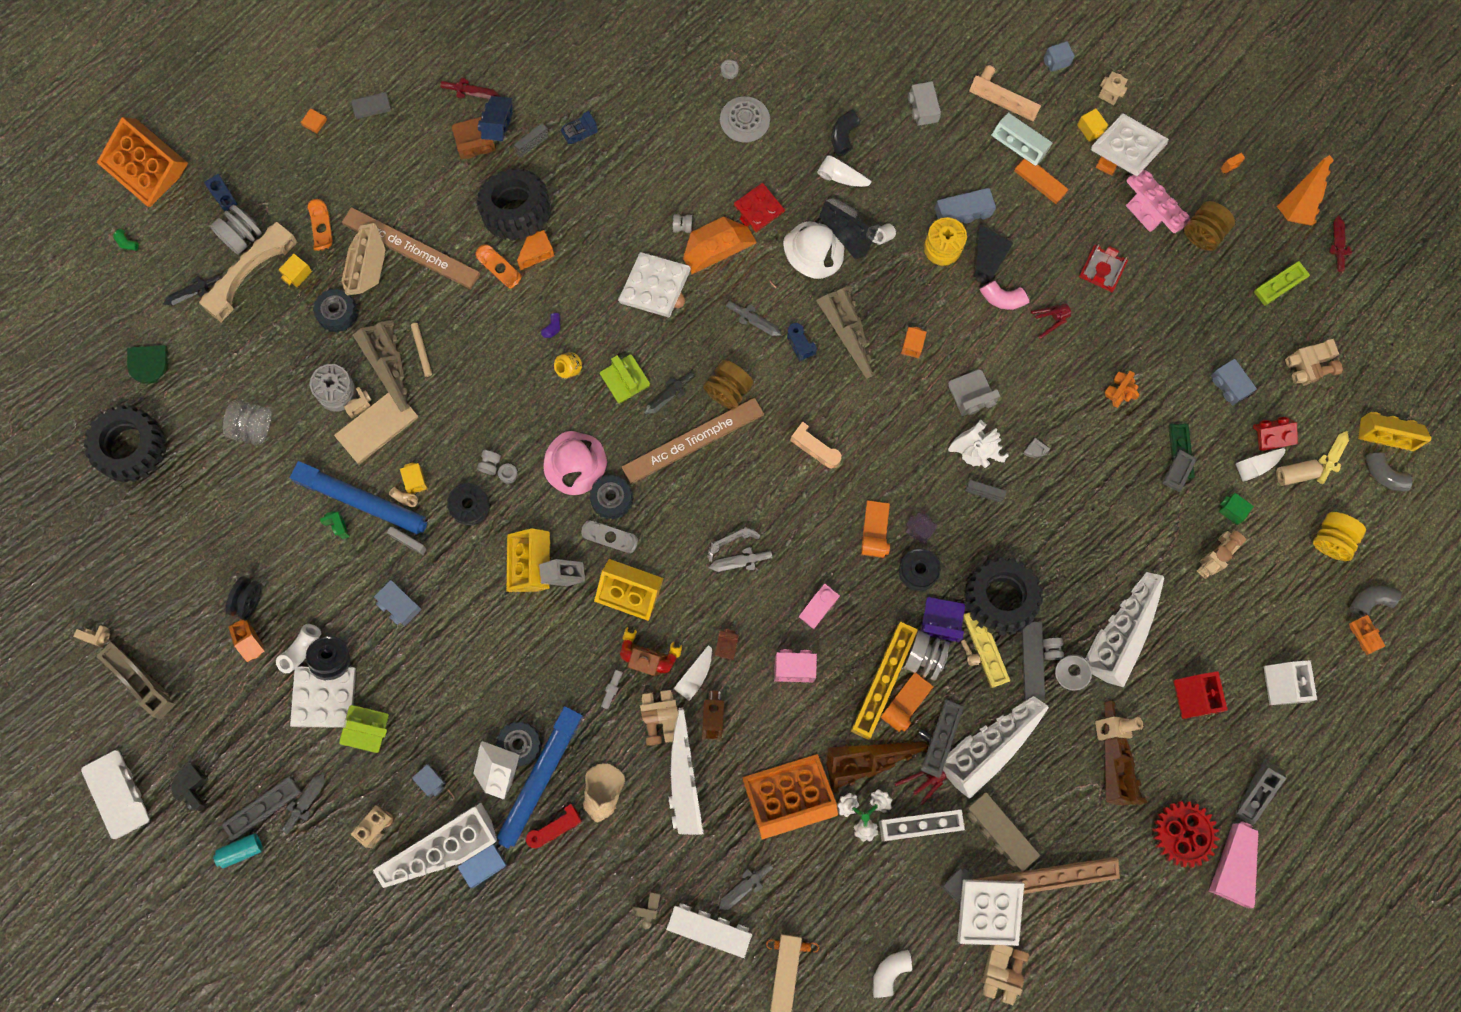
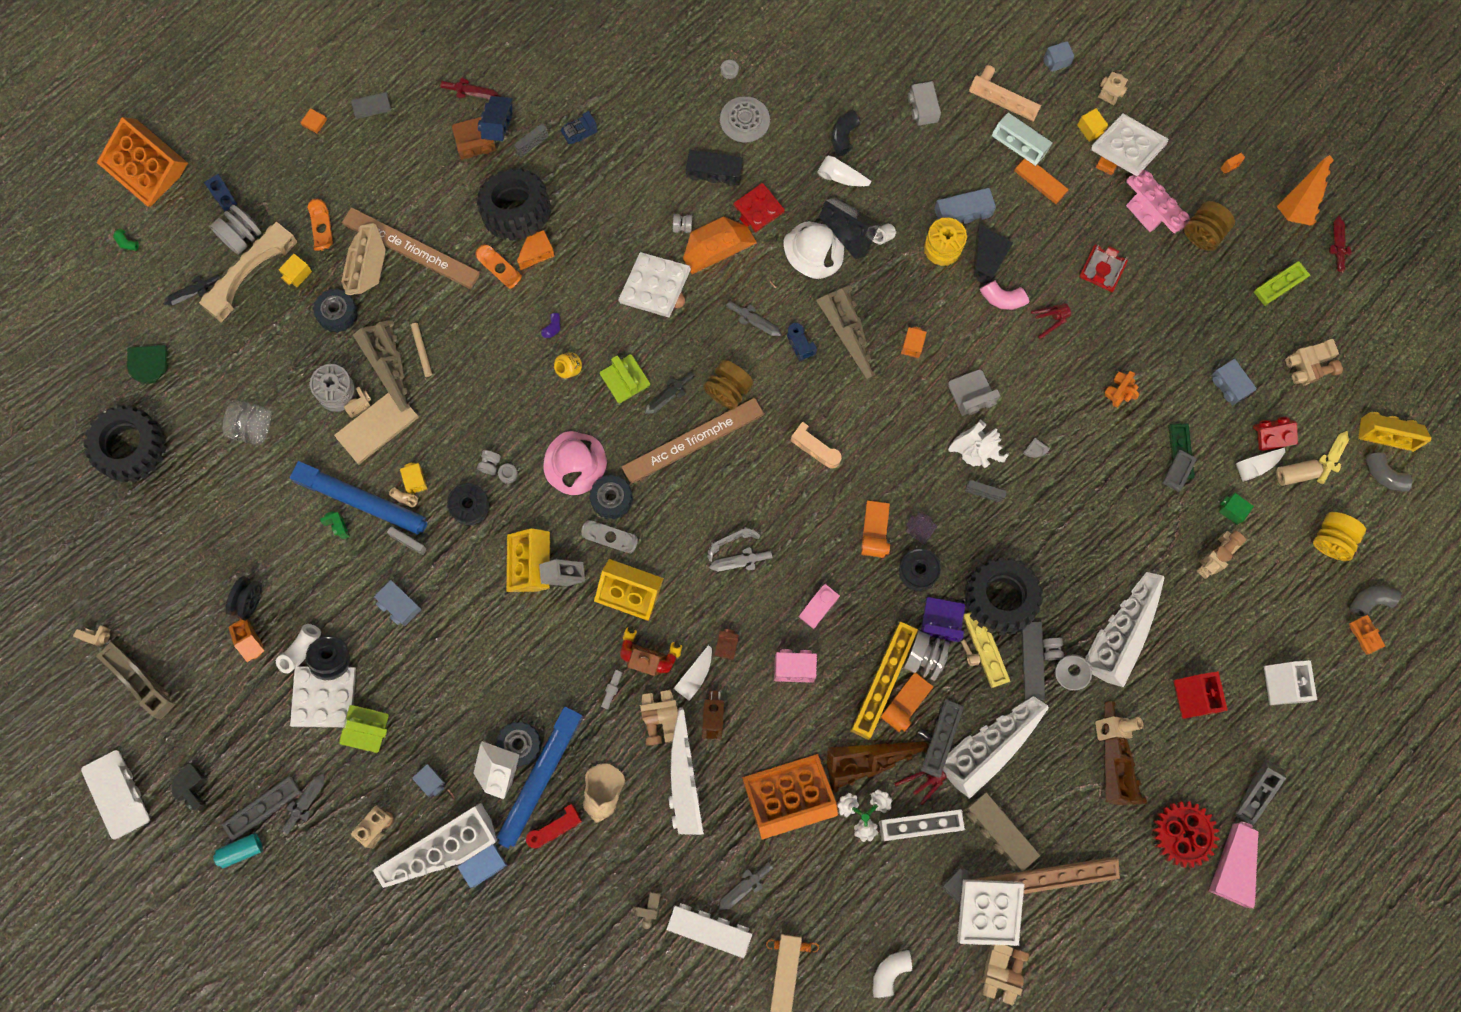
(714, 167): none -> black brick

